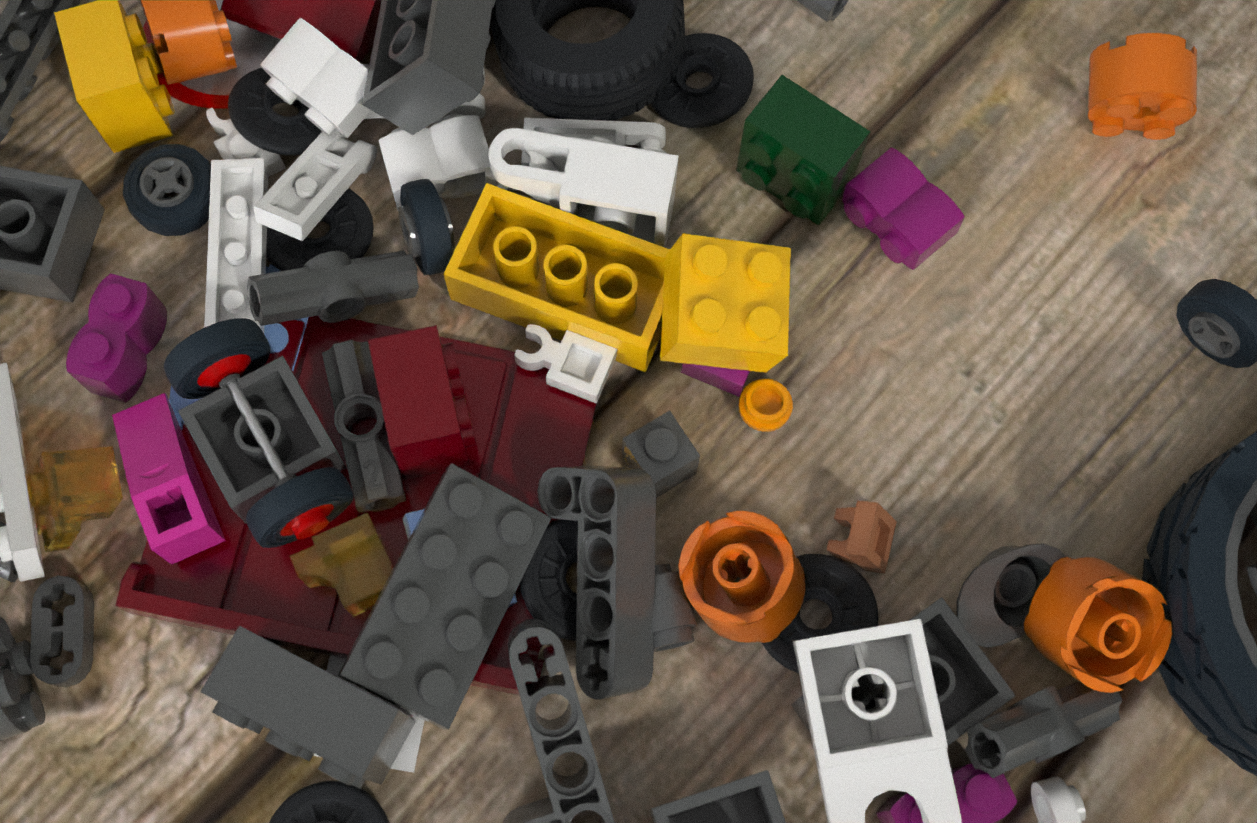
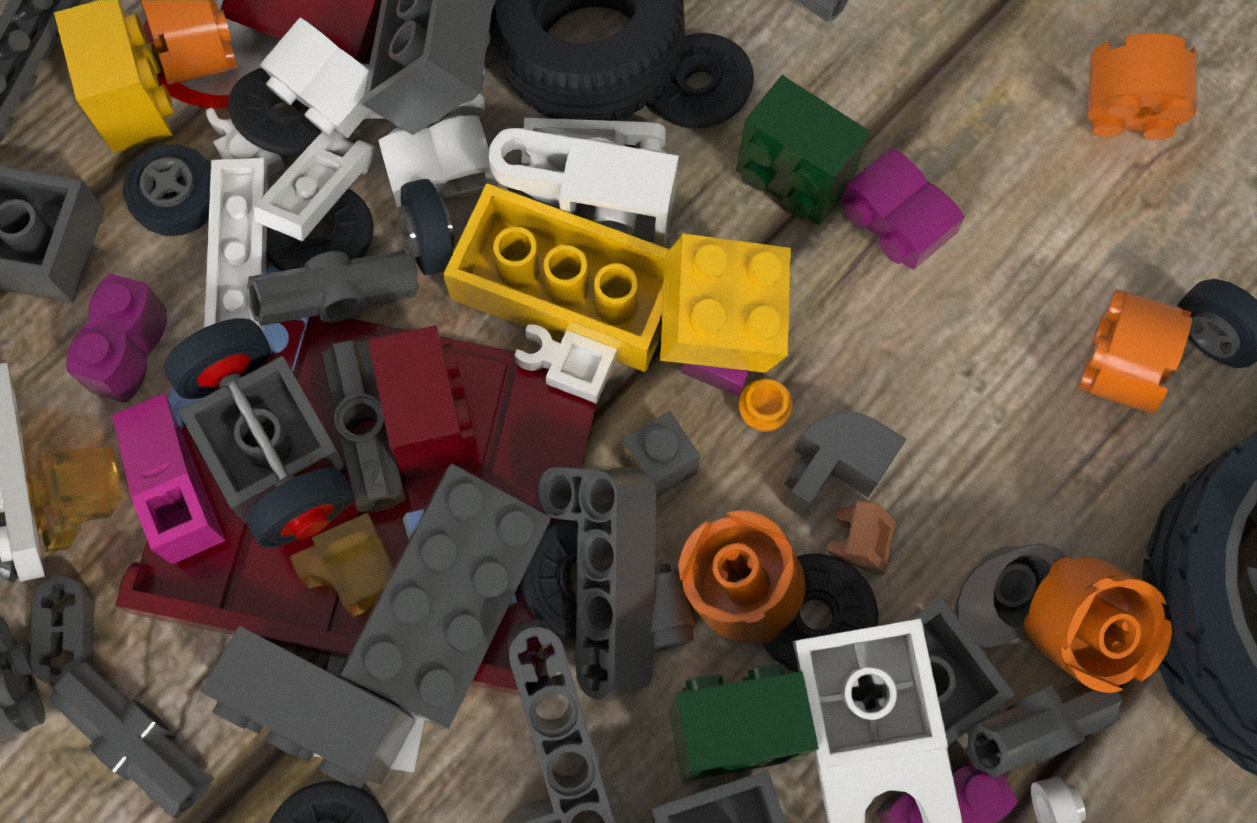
(130, 739): none -> dark grey piece
(741, 723): none -> dark green brick
(841, 445): none -> dark grey brick
(1135, 351): none -> orange brick

